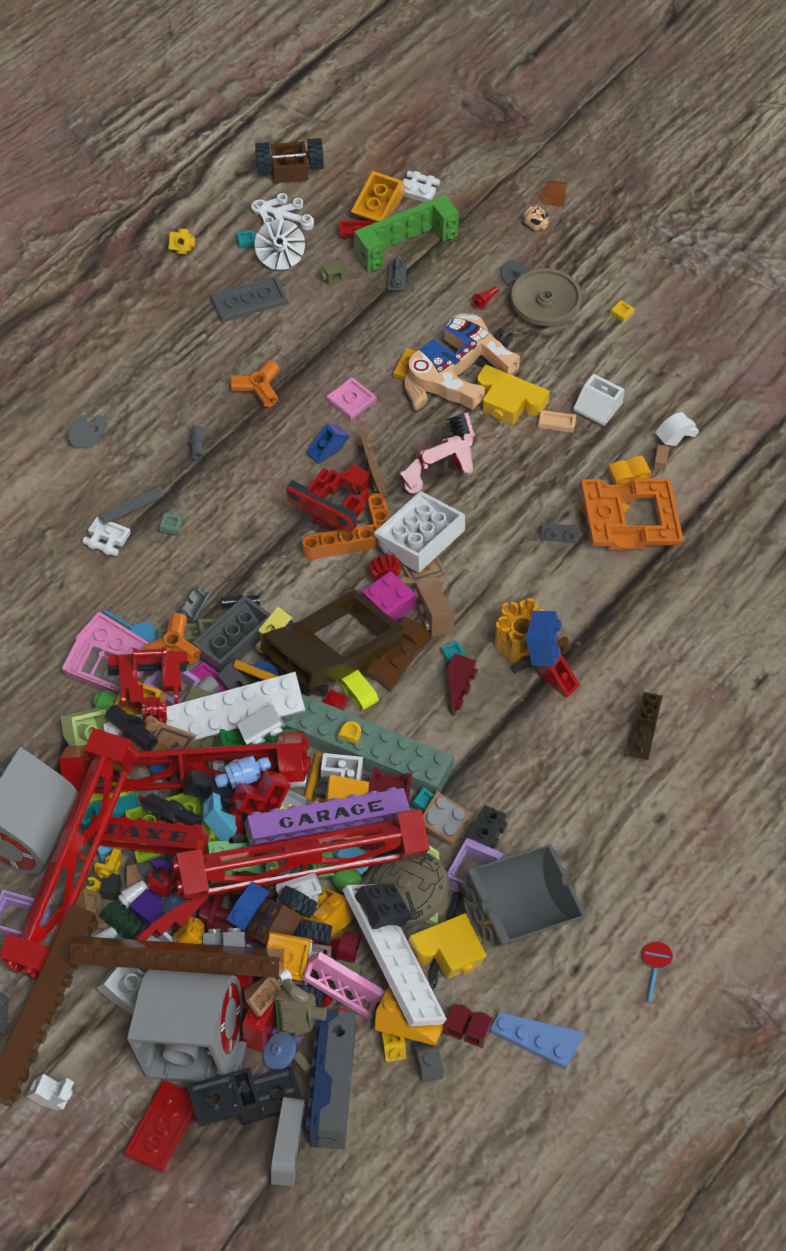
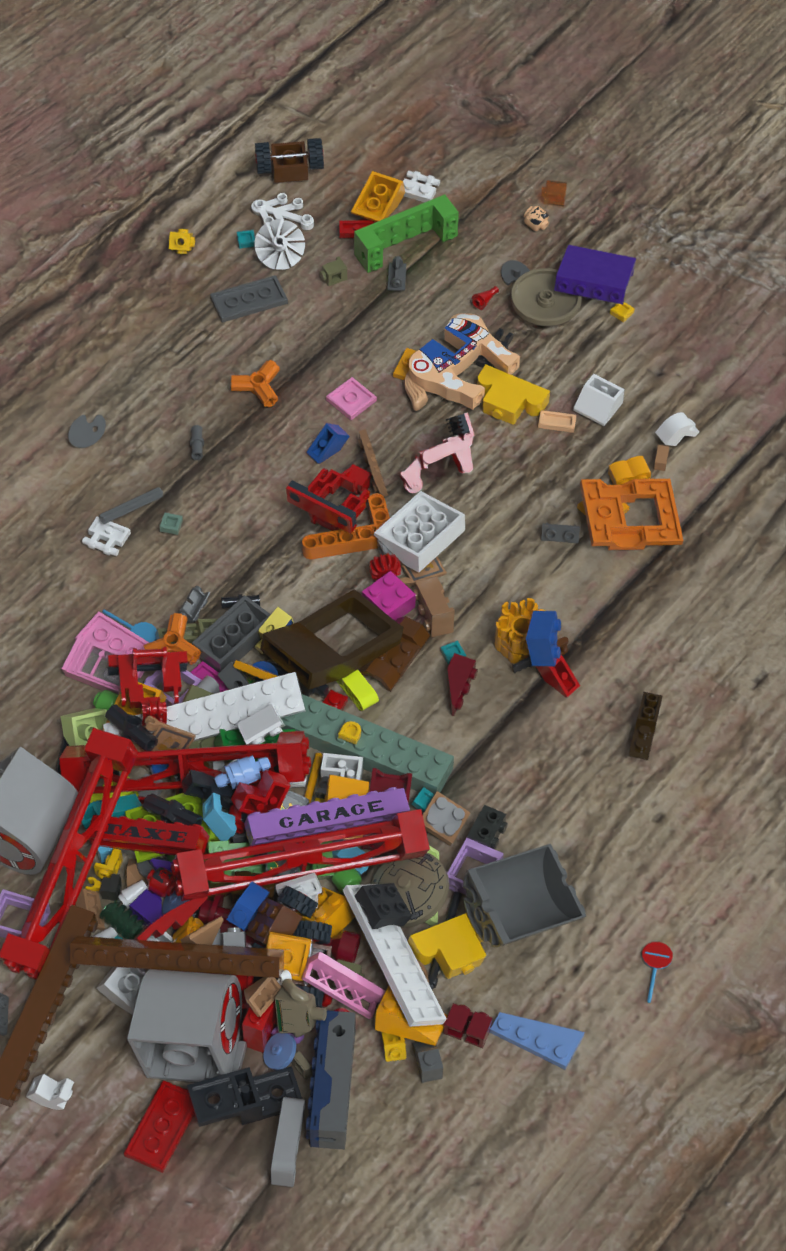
(205, 934): none -> medium nougat slope
(594, 274): none -> dark purple panel

